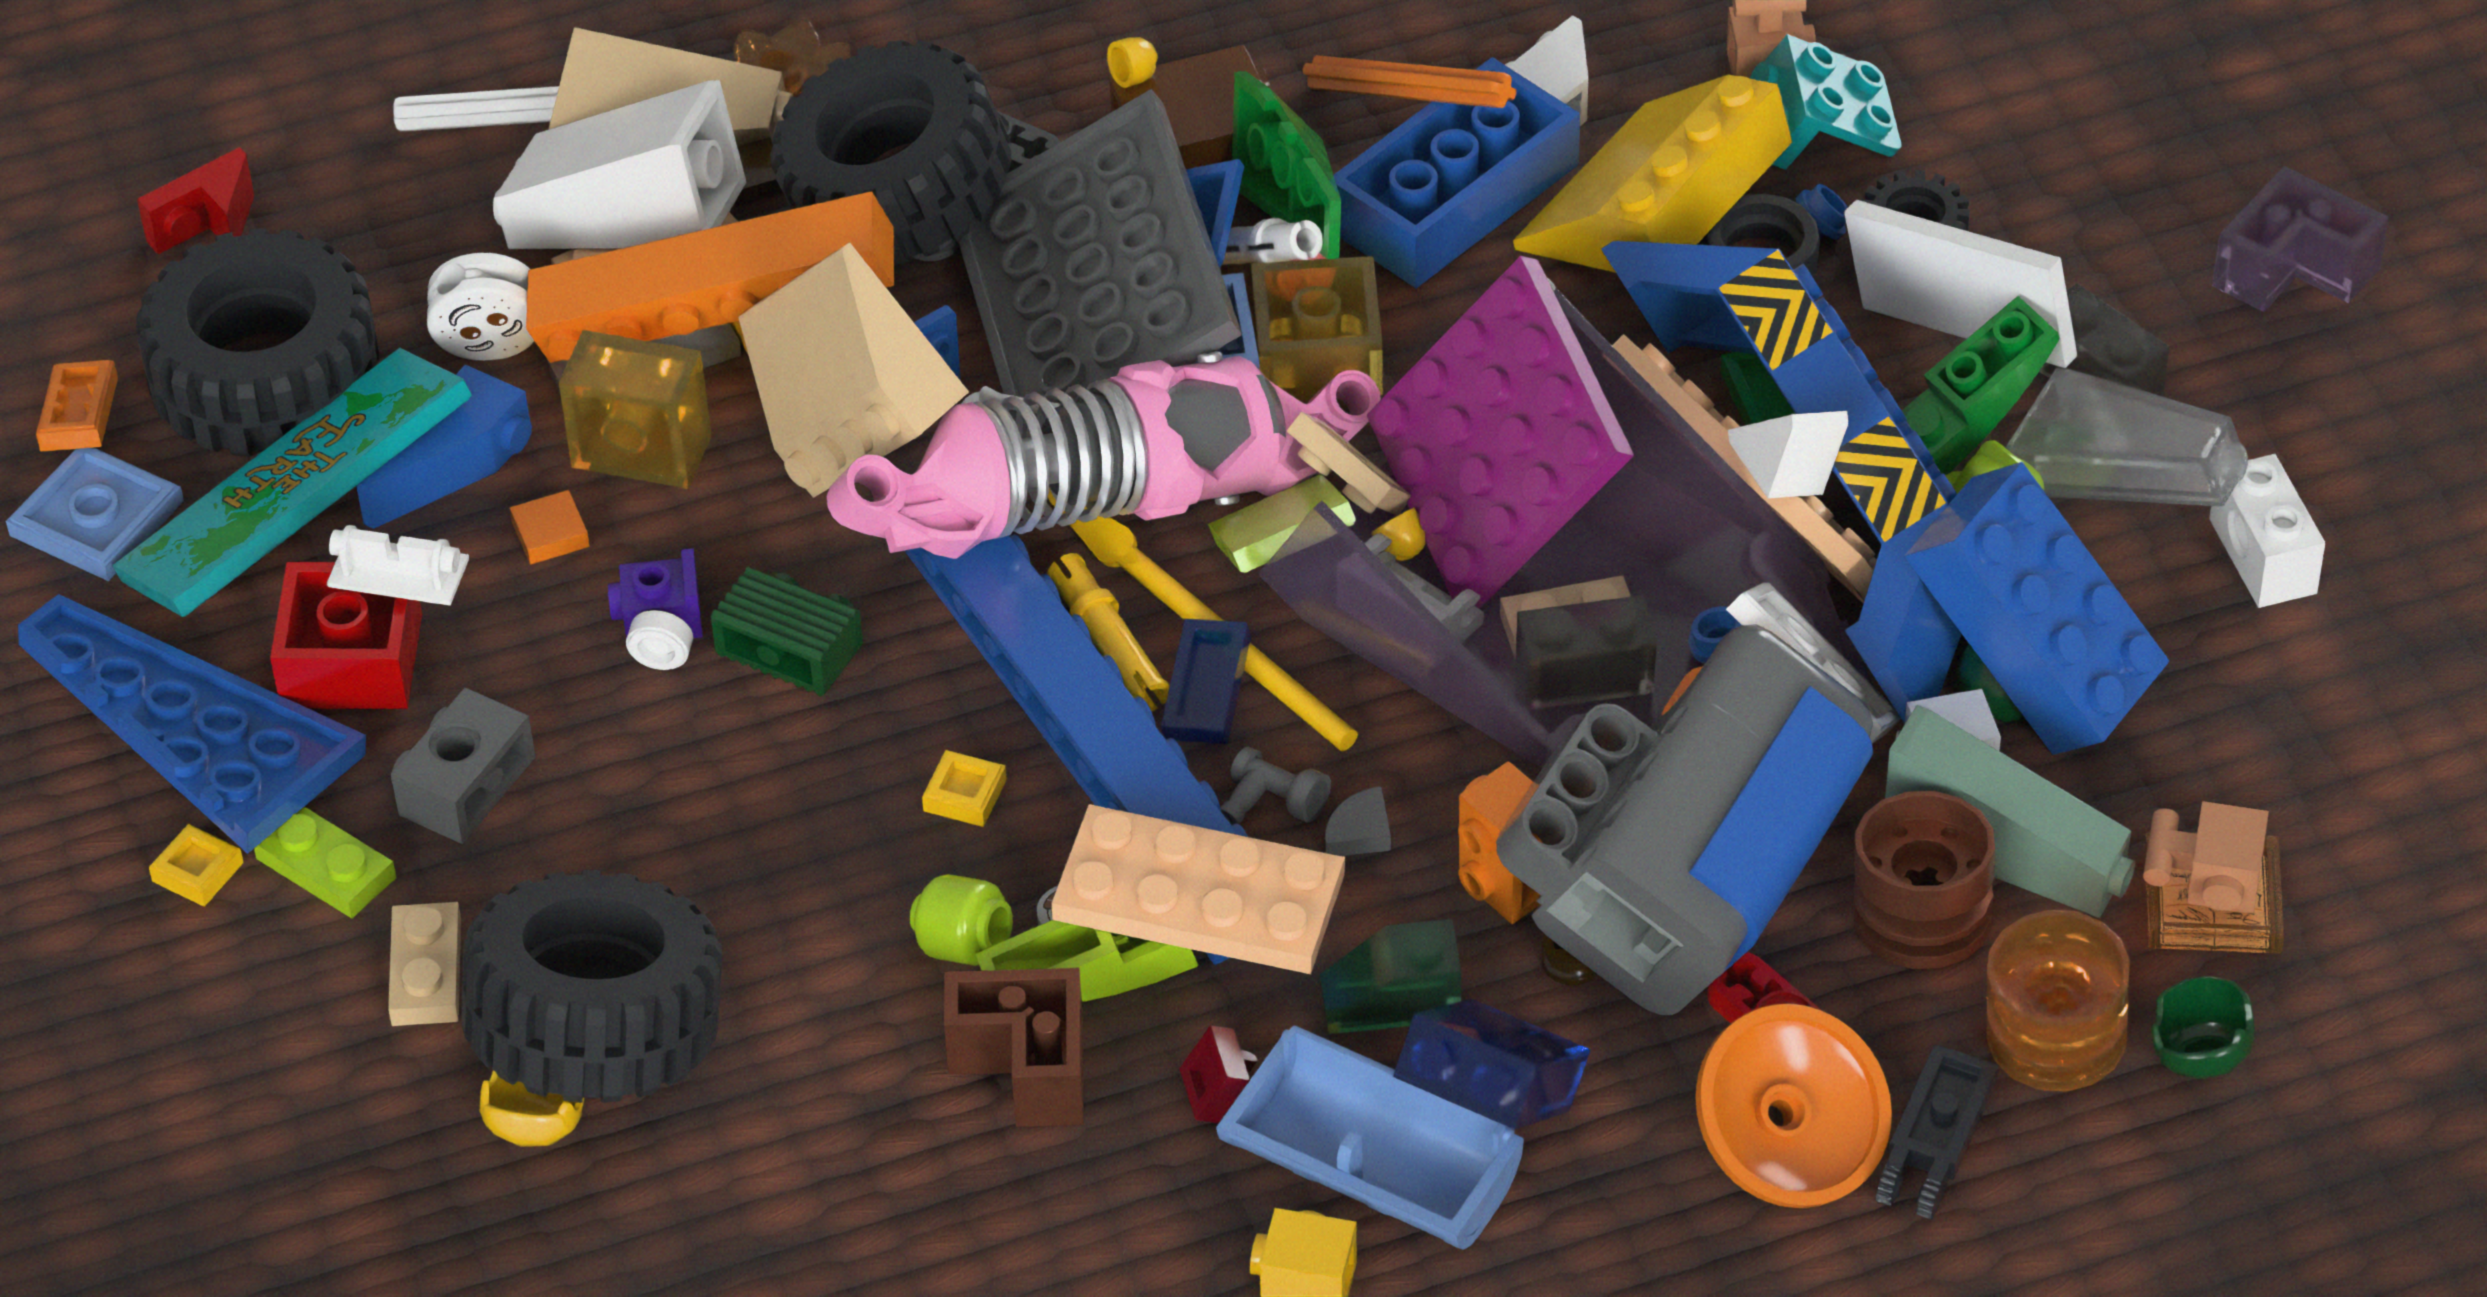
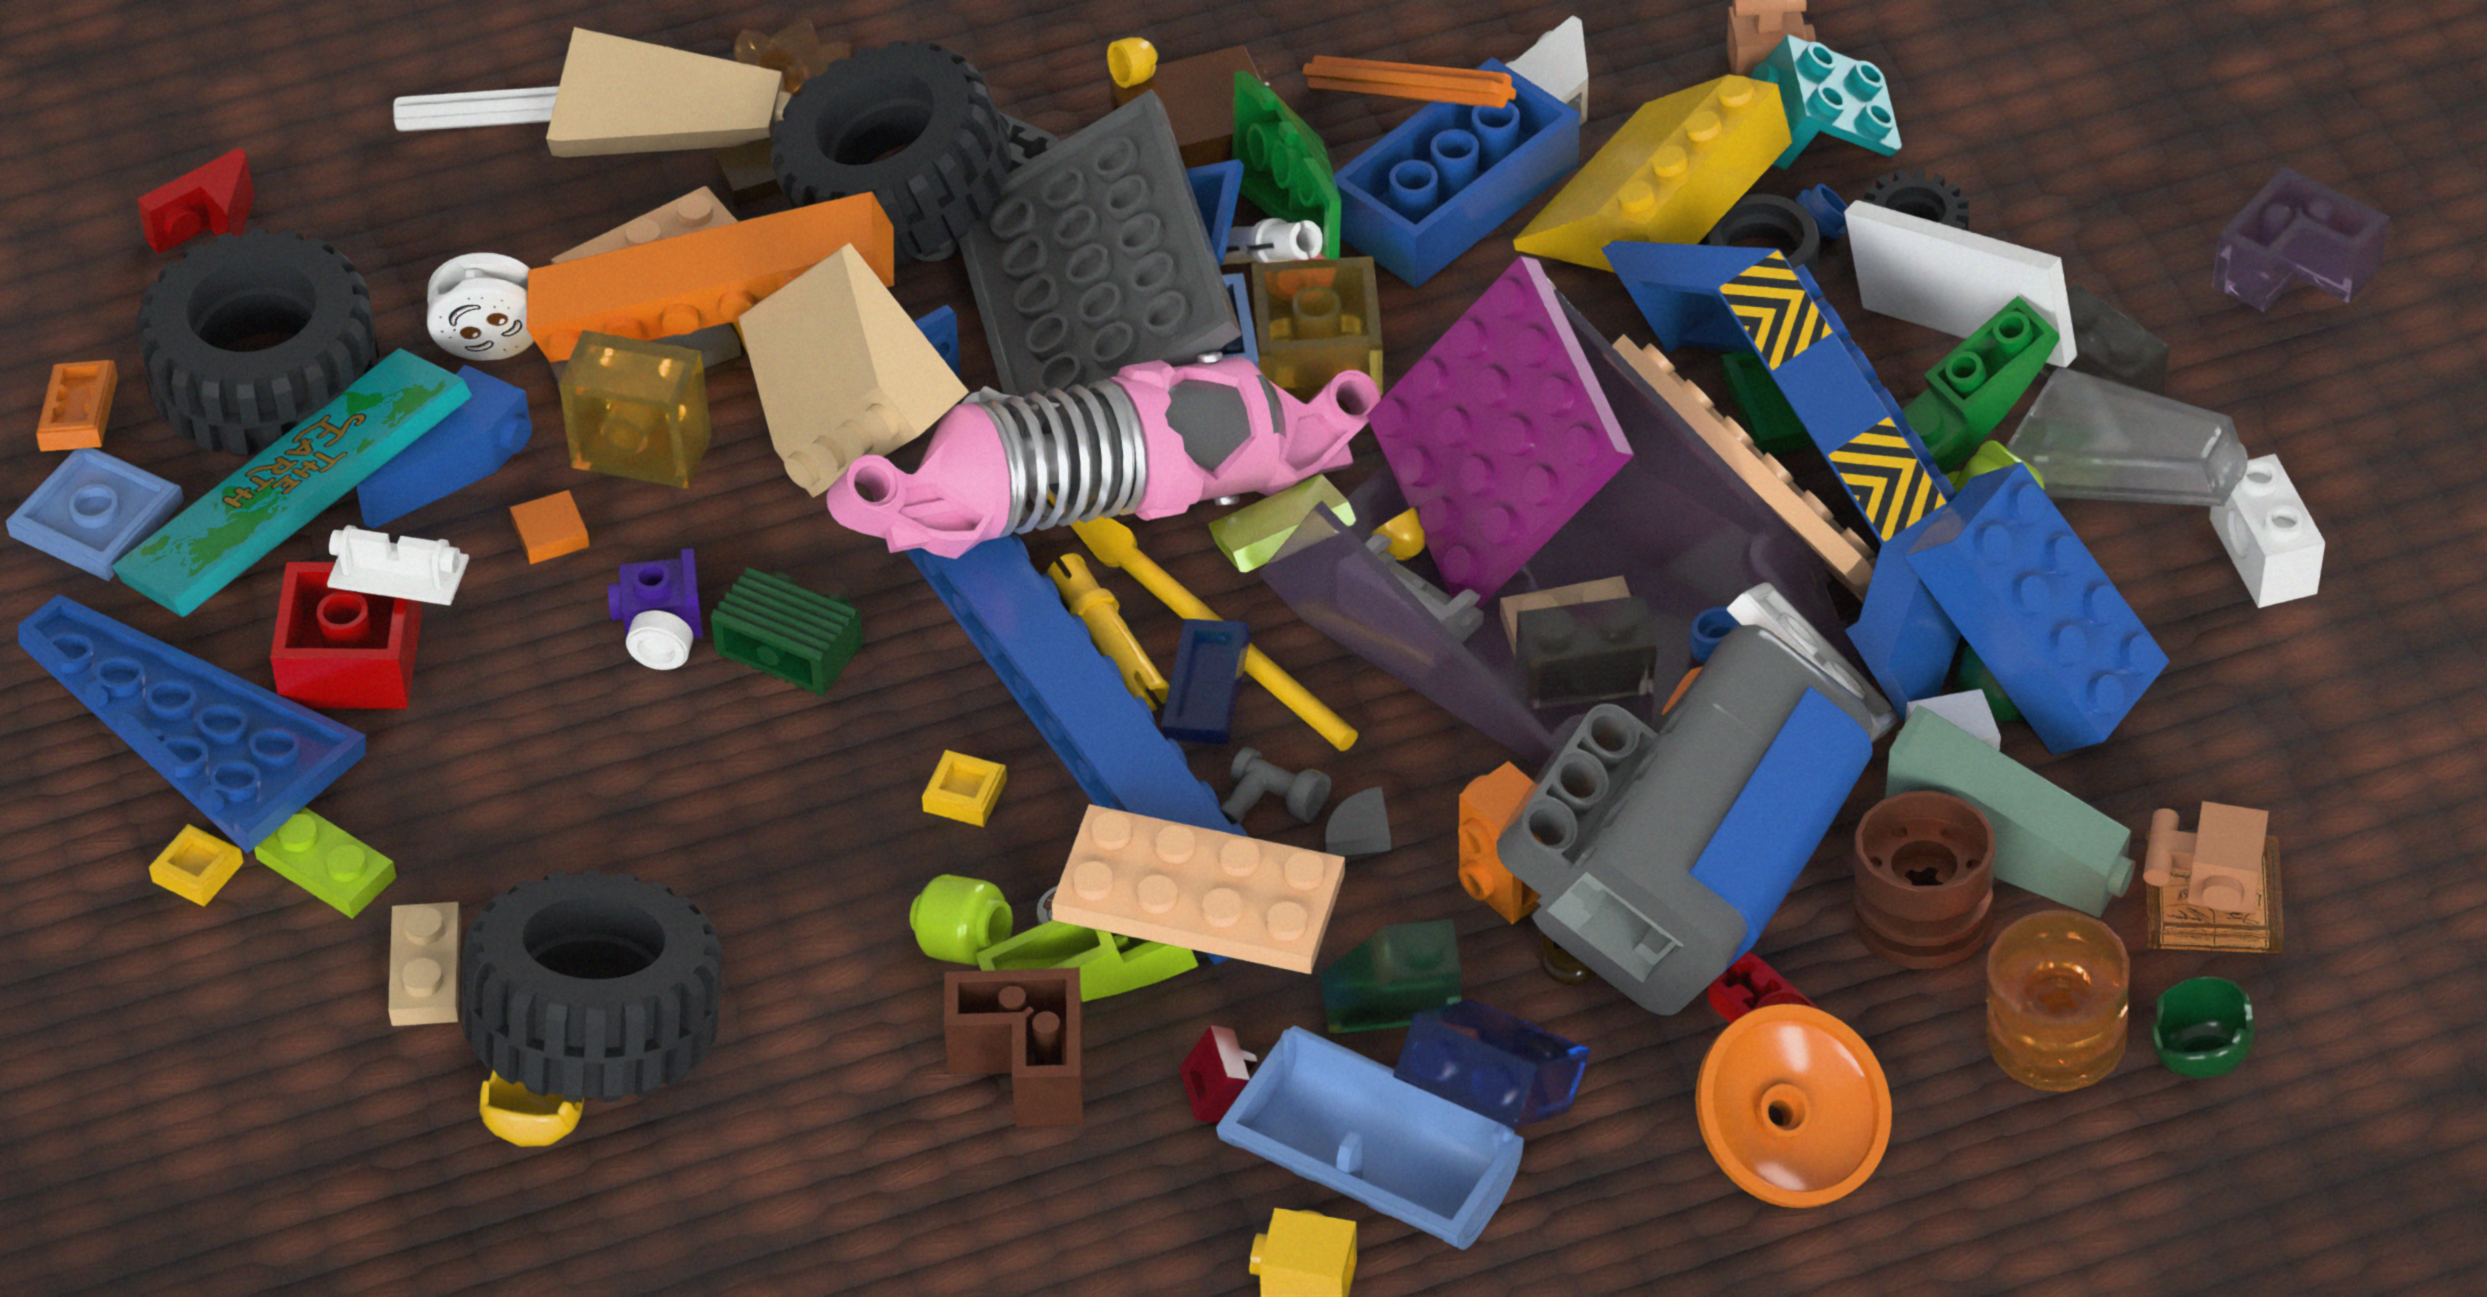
(462, 765): dark grey brick -> none
(625, 175): white slope -> none
(1329, 451): tan plate -> none
(1791, 452): white slope -> none
(1938, 1125): black hinge -> none

